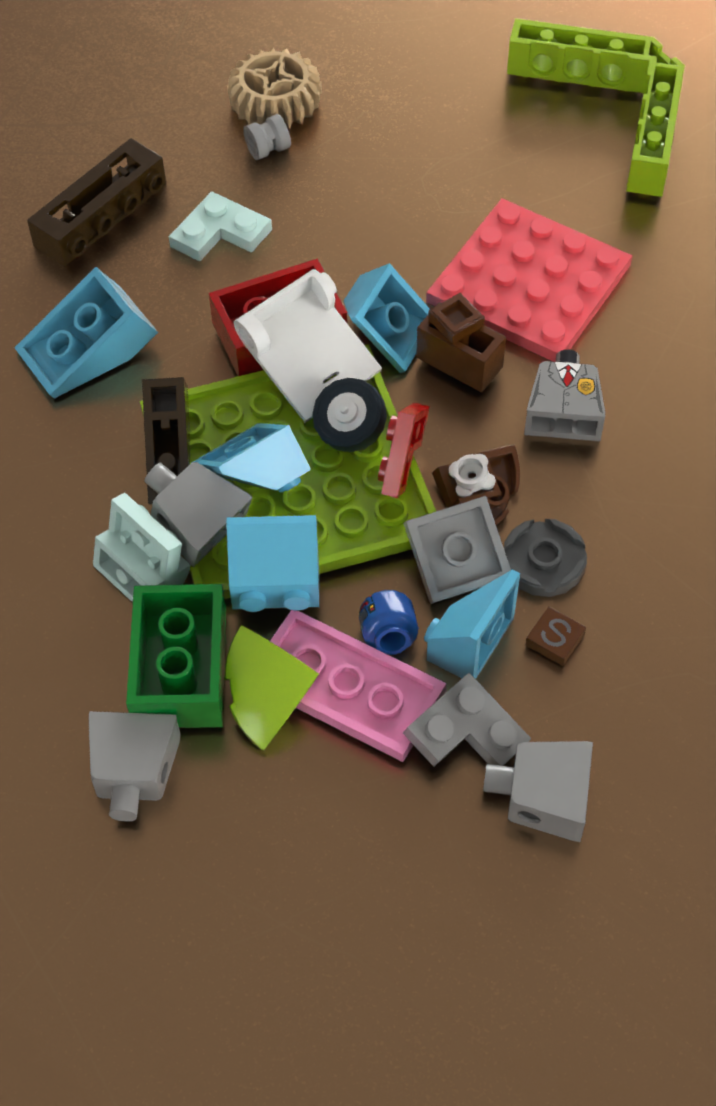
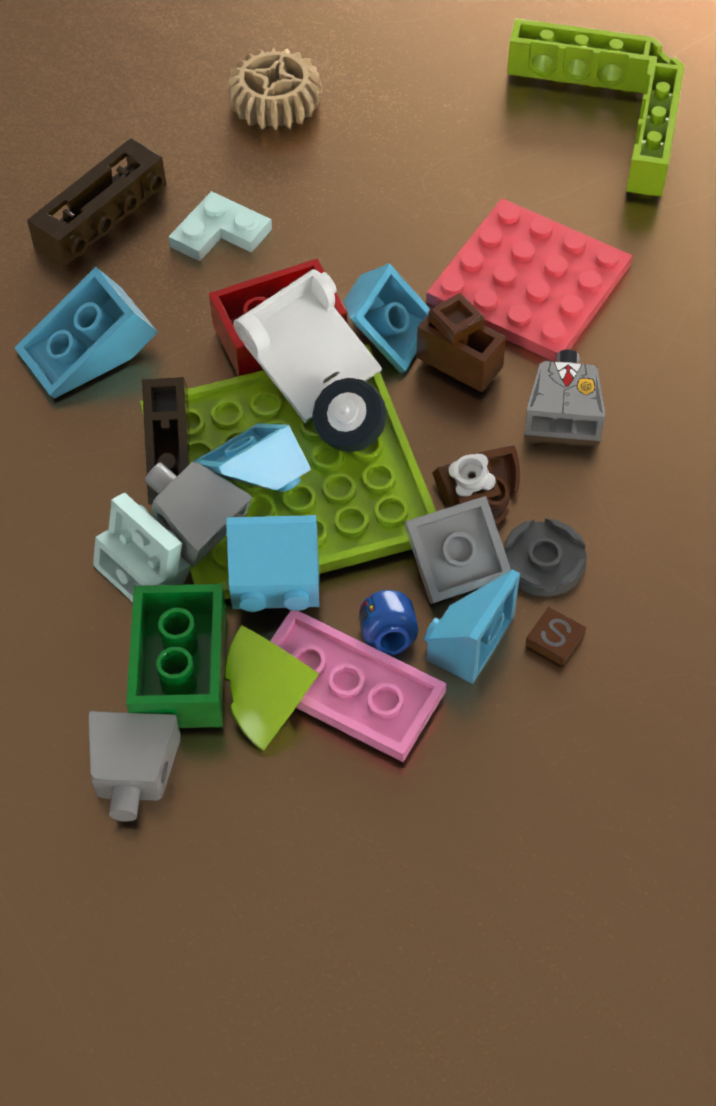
(267, 137): light grey wheel -> none
(406, 434): plate -> none
(466, 714): light grey plate -> none
(546, 786): light grey torso -> none

